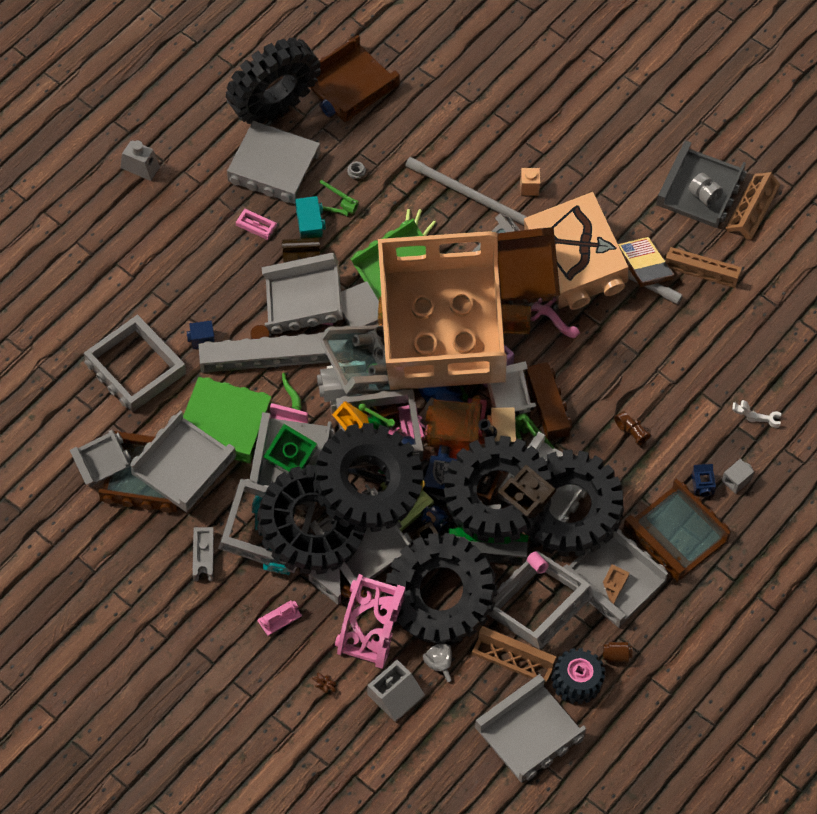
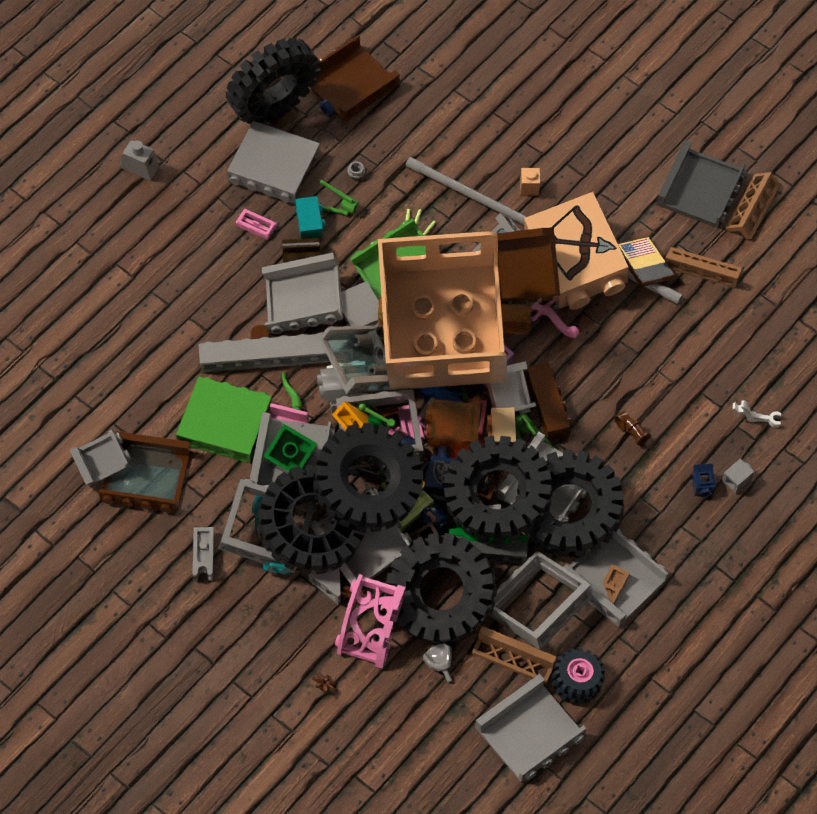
(176, 365): light grey window -> none
(182, 462): light grey panel -> none
(200, 333): dark blue brick -> none
(279, 617): bright pink hinge -> none
(395, 691): light grey slope -> none
(487, 429): black pin -> none
(527, 492): dark brown brick -> none
(537, 562): bright pink hinge -> none
(617, 652): reddish brown brick -> none
(678, 530): panel -> none
(705, 189): light grey wheel -> none

